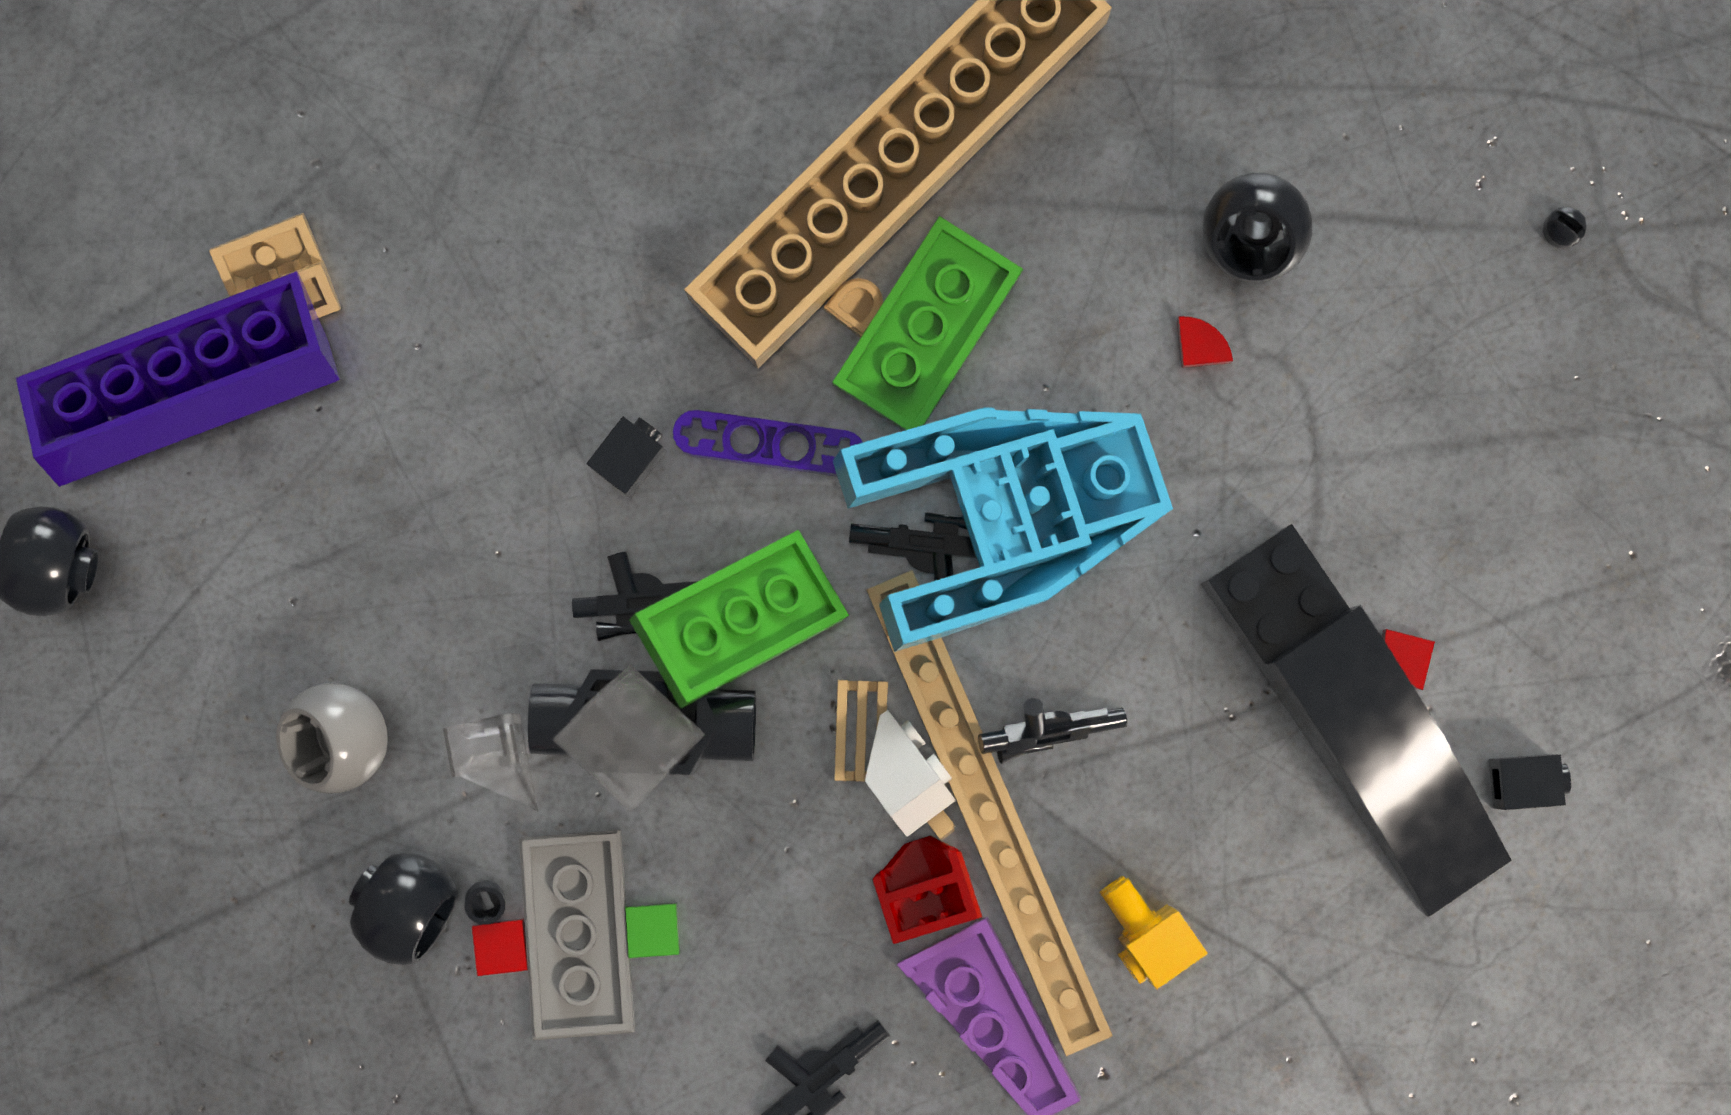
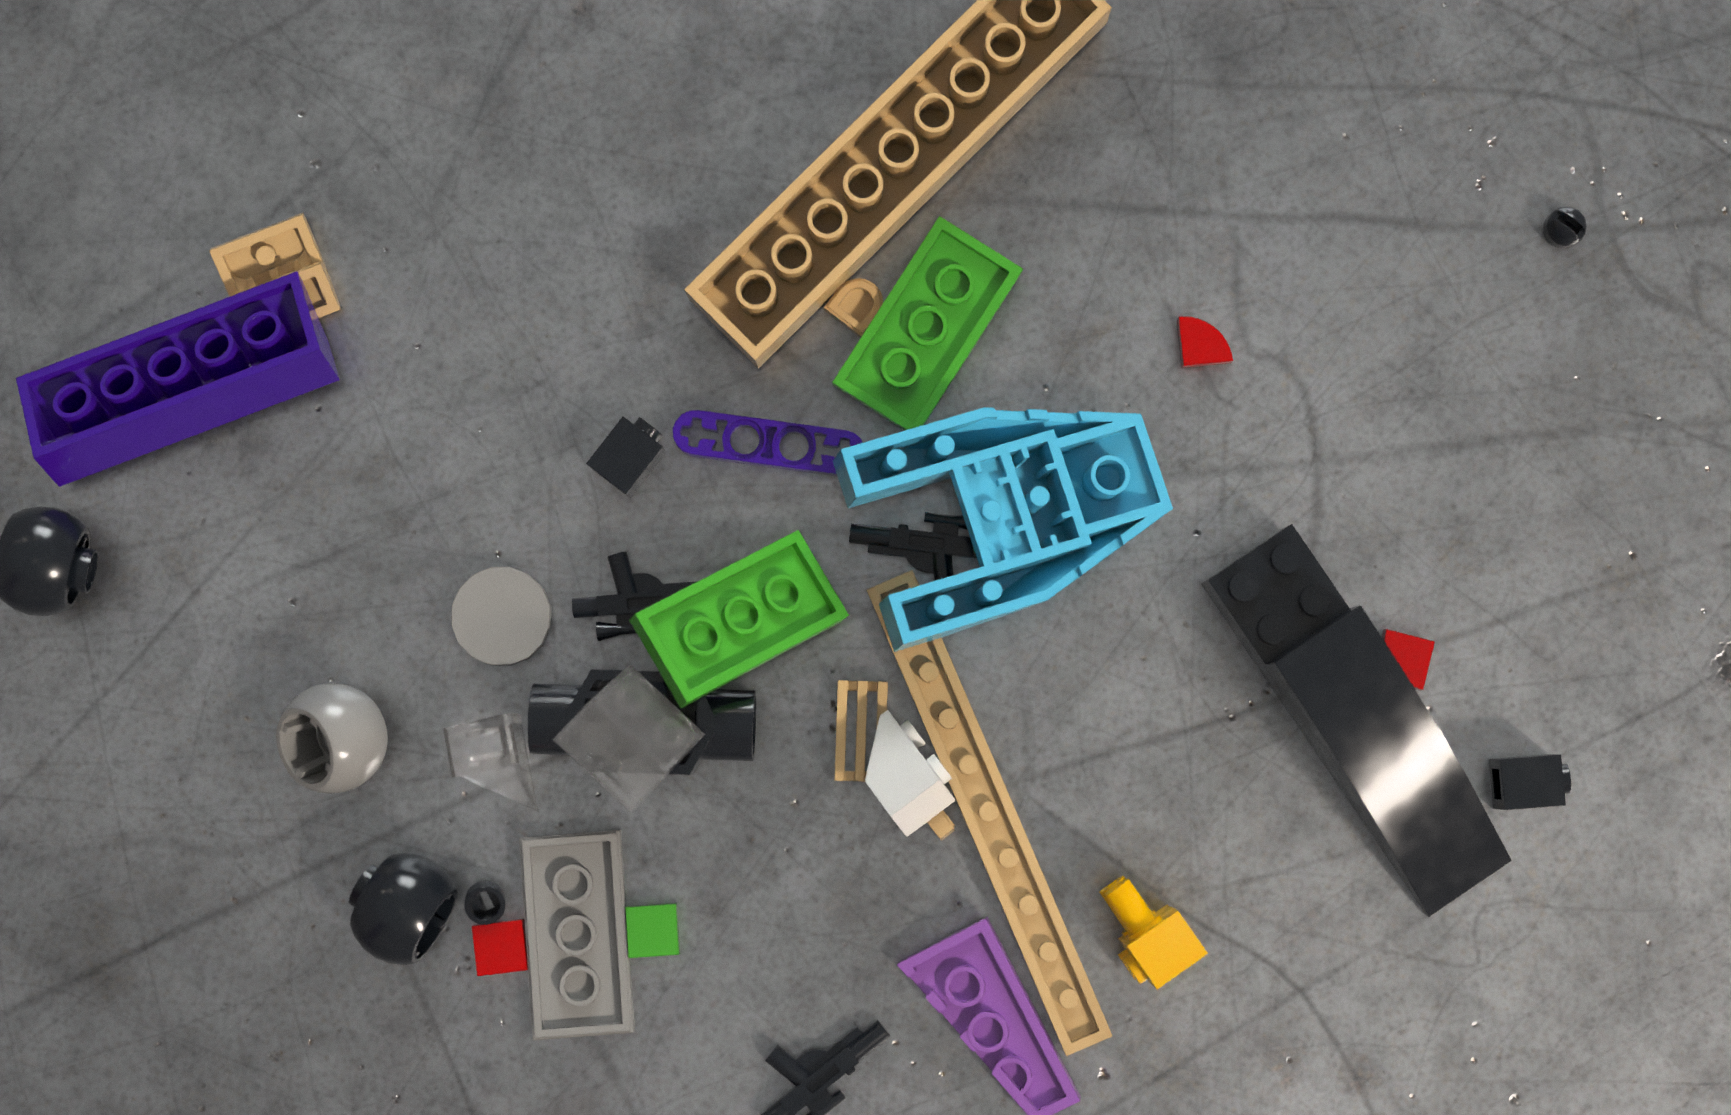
(501, 616): none -> light grey tile
(925, 890): red slope -> none
(1045, 729): black piece -> none
(1250, 252): black wheel -> none

